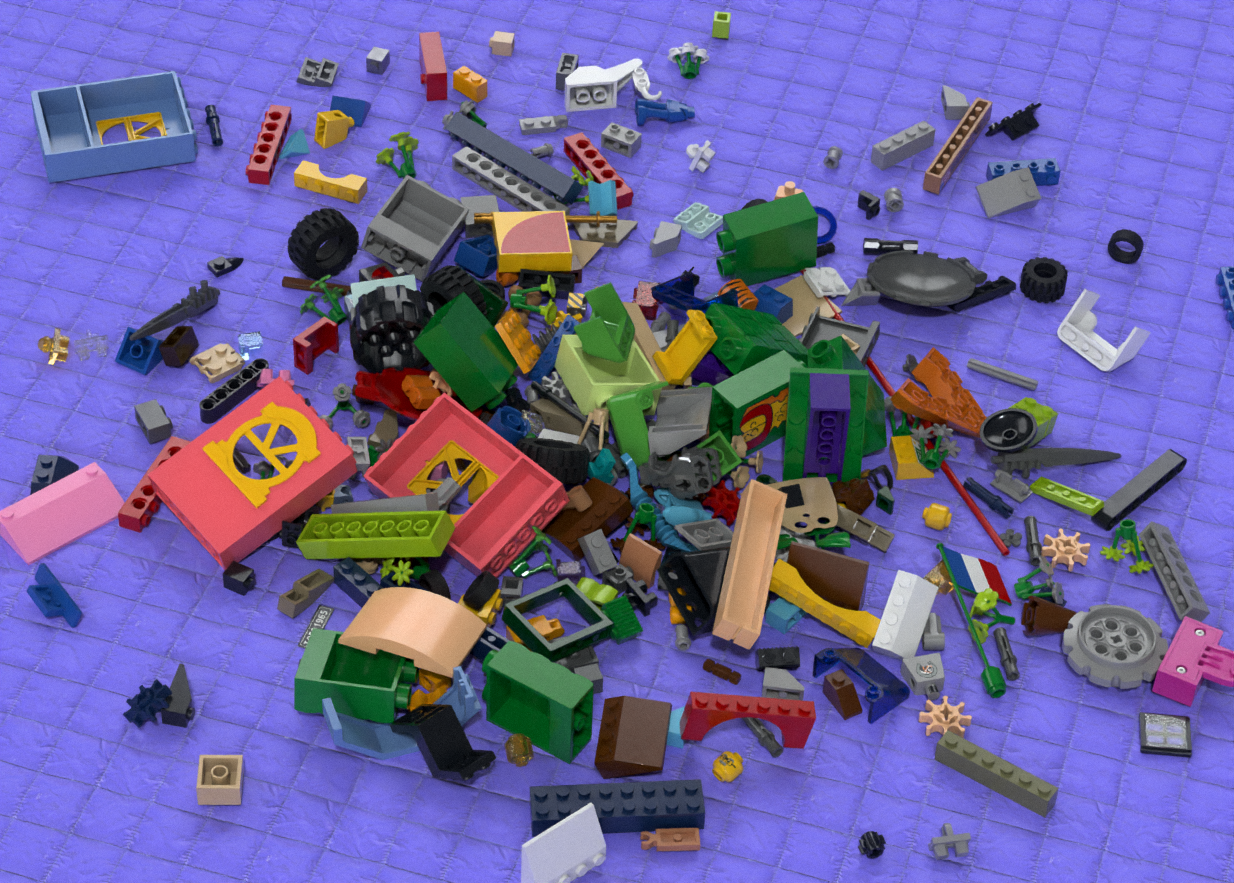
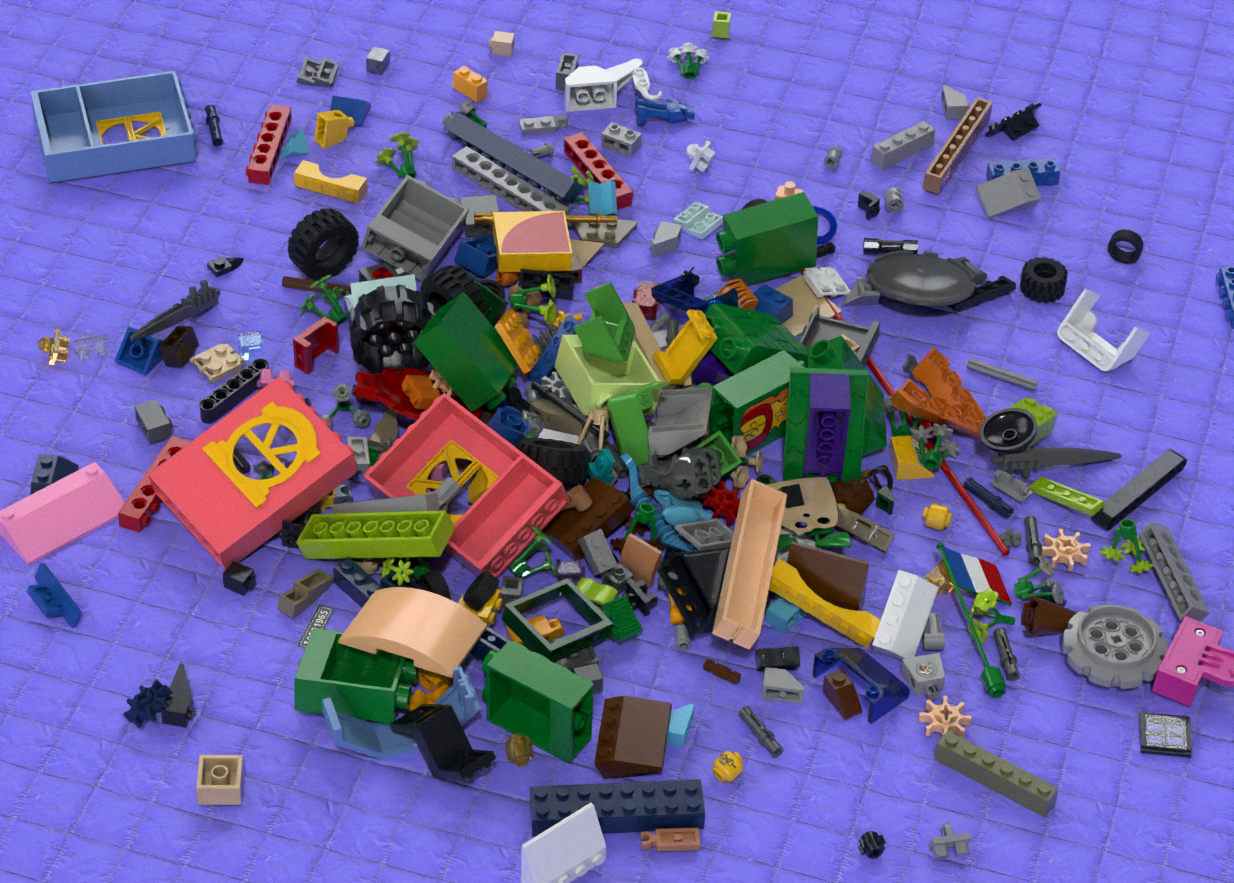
(432, 66): brick -> none
(576, 304): brick -> none
(709, 709): red arch -> none

